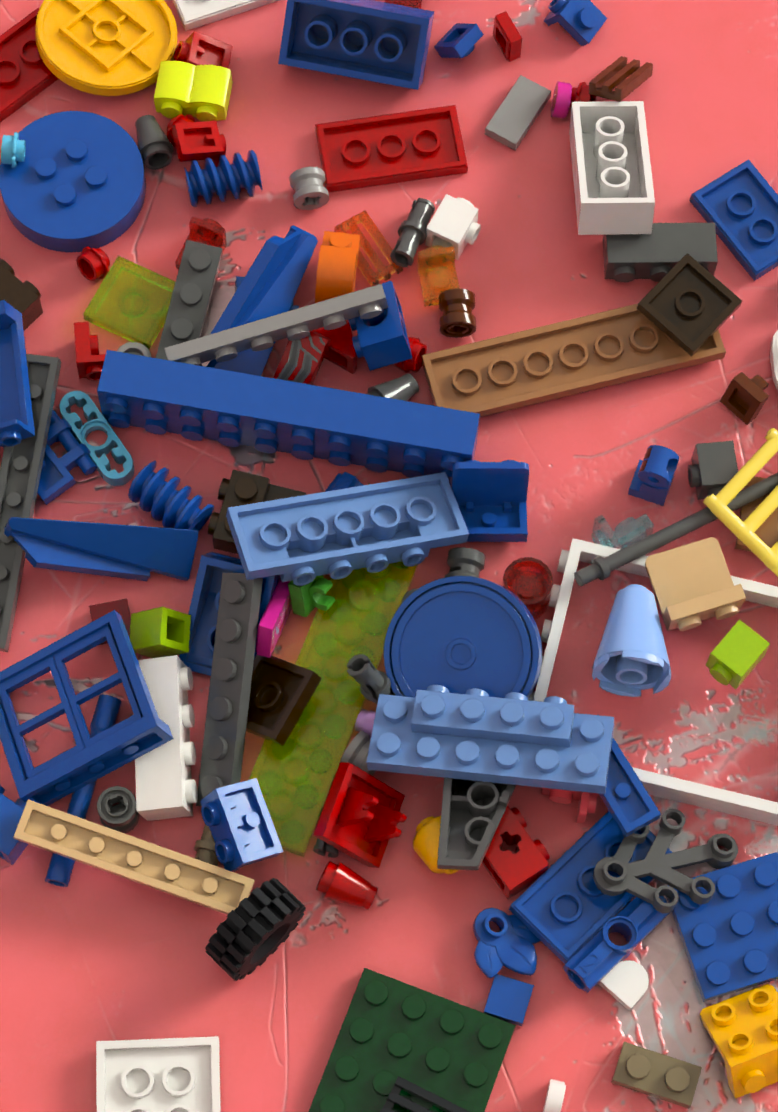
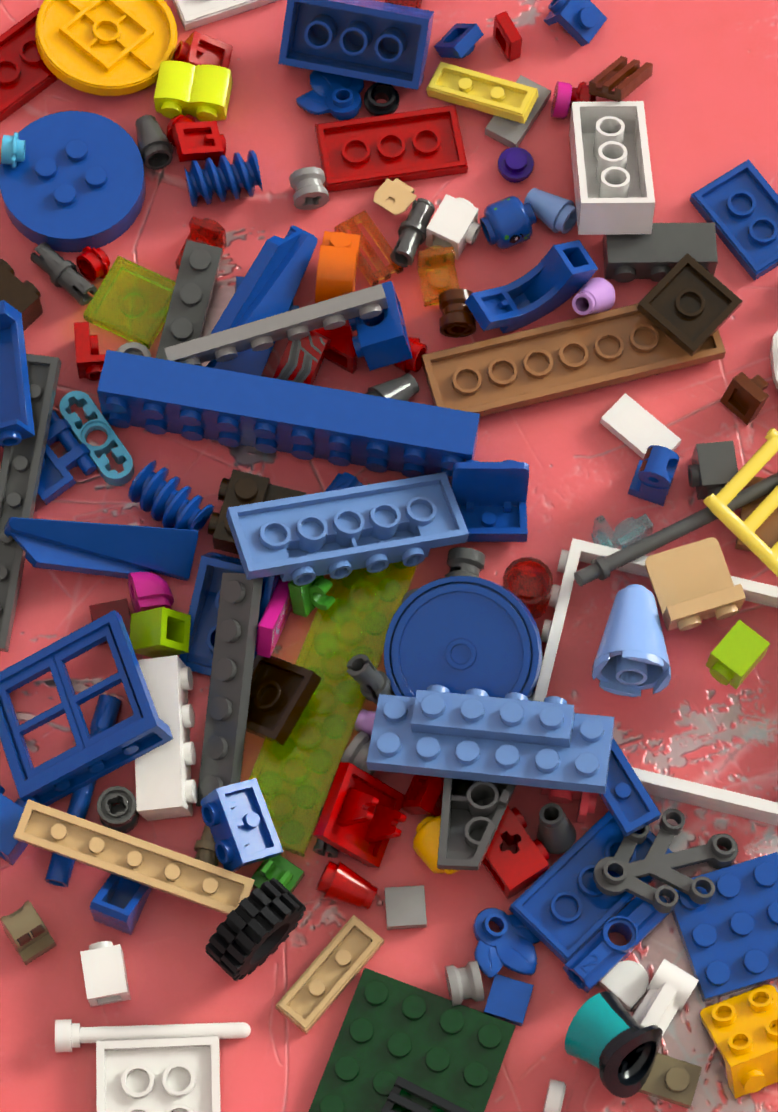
(27, 933): none -> dark tan leg
(63, 273): none -> dark grey pin
(71, 1035): none -> white piece
(105, 973): none -> white brick
(119, 903): none -> blue slope
(149, 591): none -> dark pink piece
(280, 869): none -> bright green tile
(329, 974): none -> tan tile
(332, 95): none -> blue plate
(381, 91): none -> black plate
(394, 196): none -> tan piece
(405, 907): none -> light grey tile
(423, 795): none -> red tile
(464, 983): none -> light grey wheel
(482, 92): none -> light yellow tile
(508, 222): none -> blue head
(515, 164): none -> dark purple plate
(536, 293): none -> blue arch
(552, 210): none -> light blue cone
(555, 829): none -> dark grey cone
(594, 297): none -> lavender cone
(613, 1043): none -> hat
(637, 427): none -> white tile
(665, 996): none -> white piece

